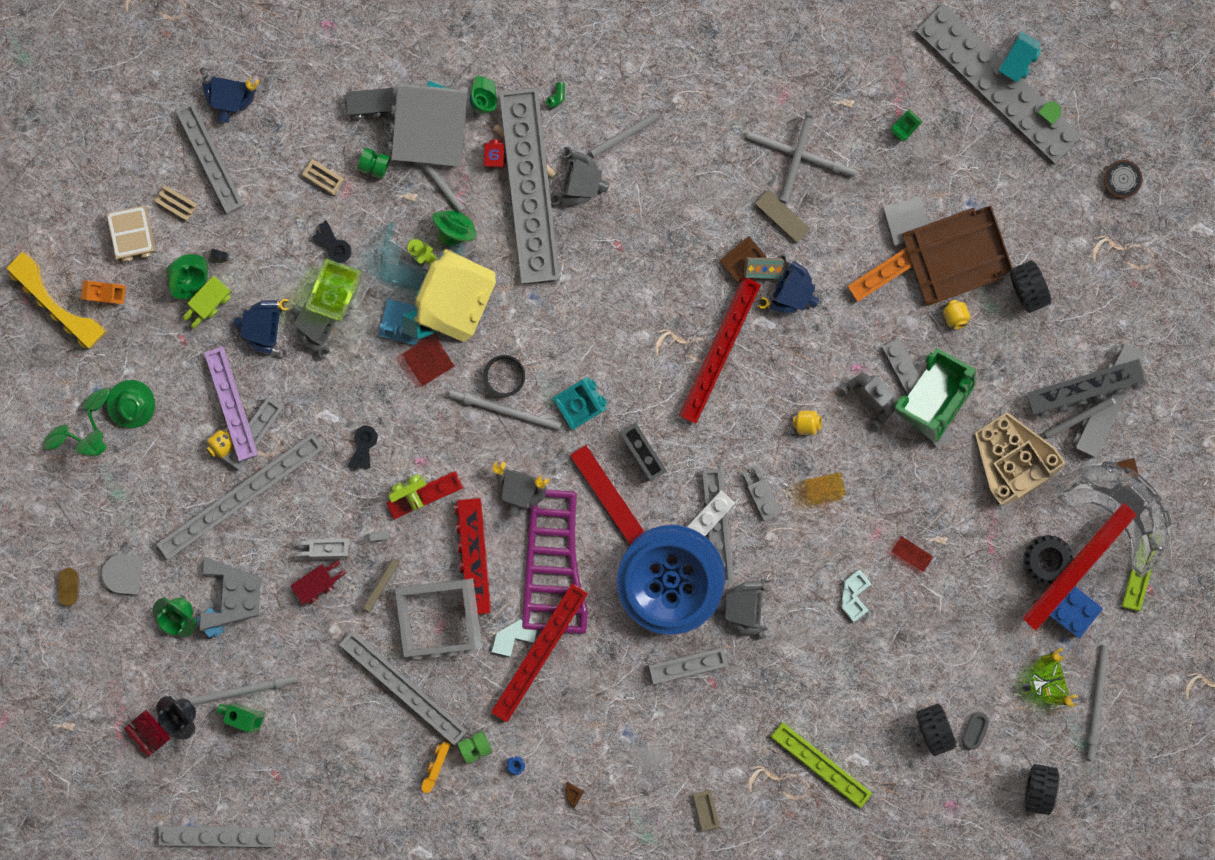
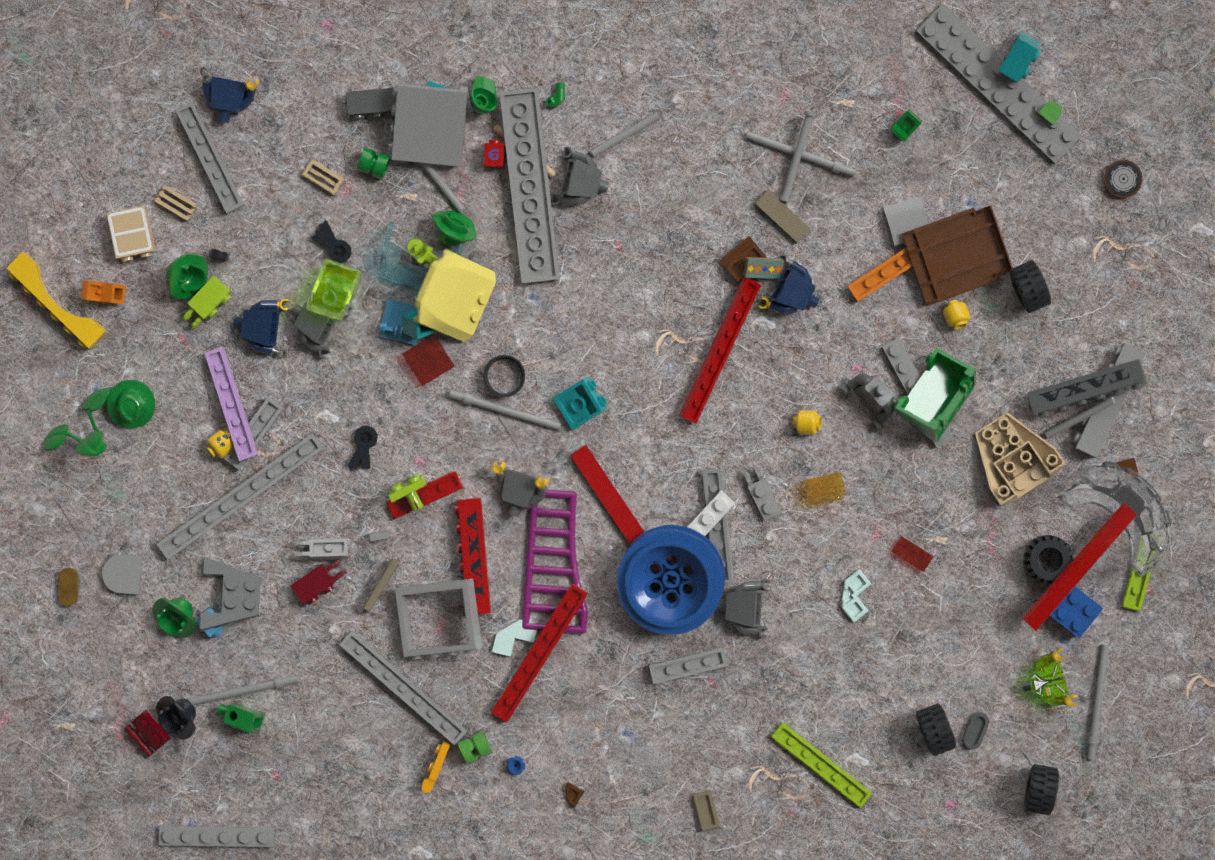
(643, 451): dark grey brick -> none

